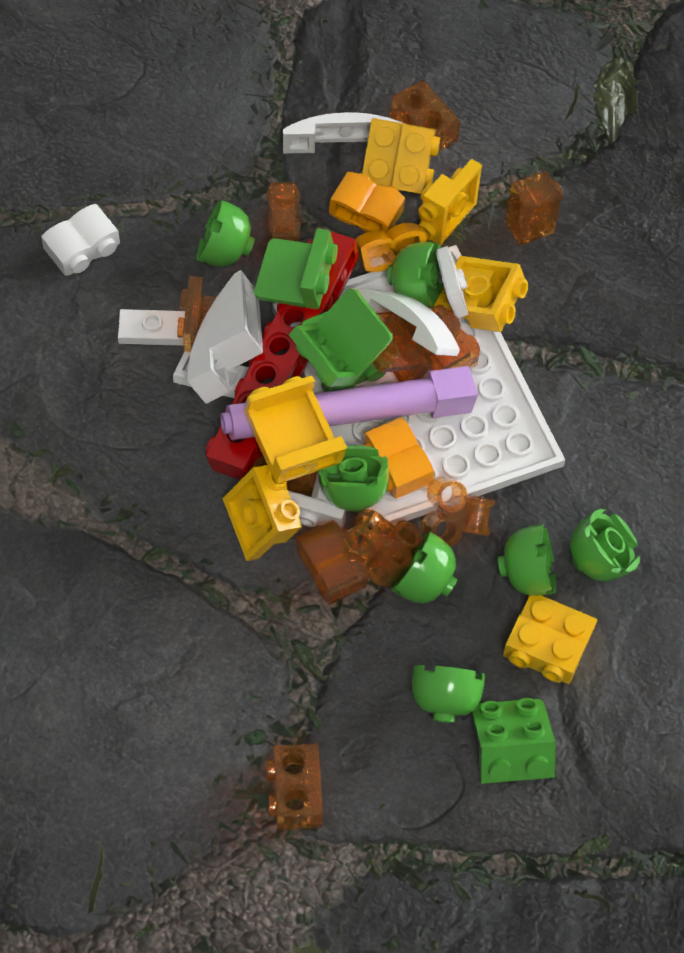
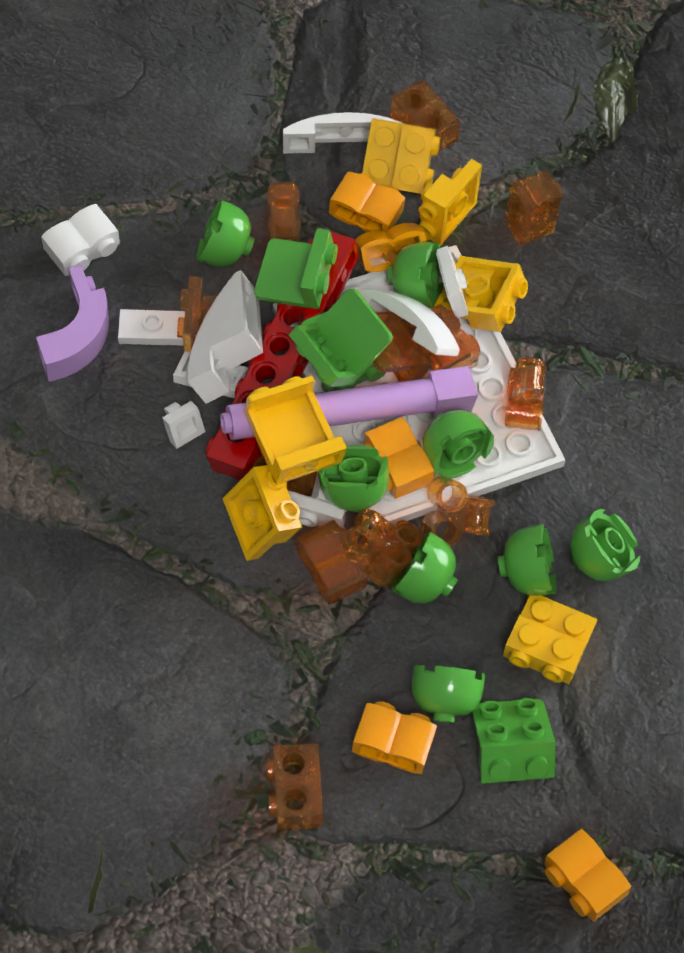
(80, 341): none -> lavender arch
(182, 423): none -> white tile
(394, 737): none -> light orange brick
(456, 441): none -> bright green cylinder
(525, 394): none -> clear orange piece
(586, 875): none -> light orange brick

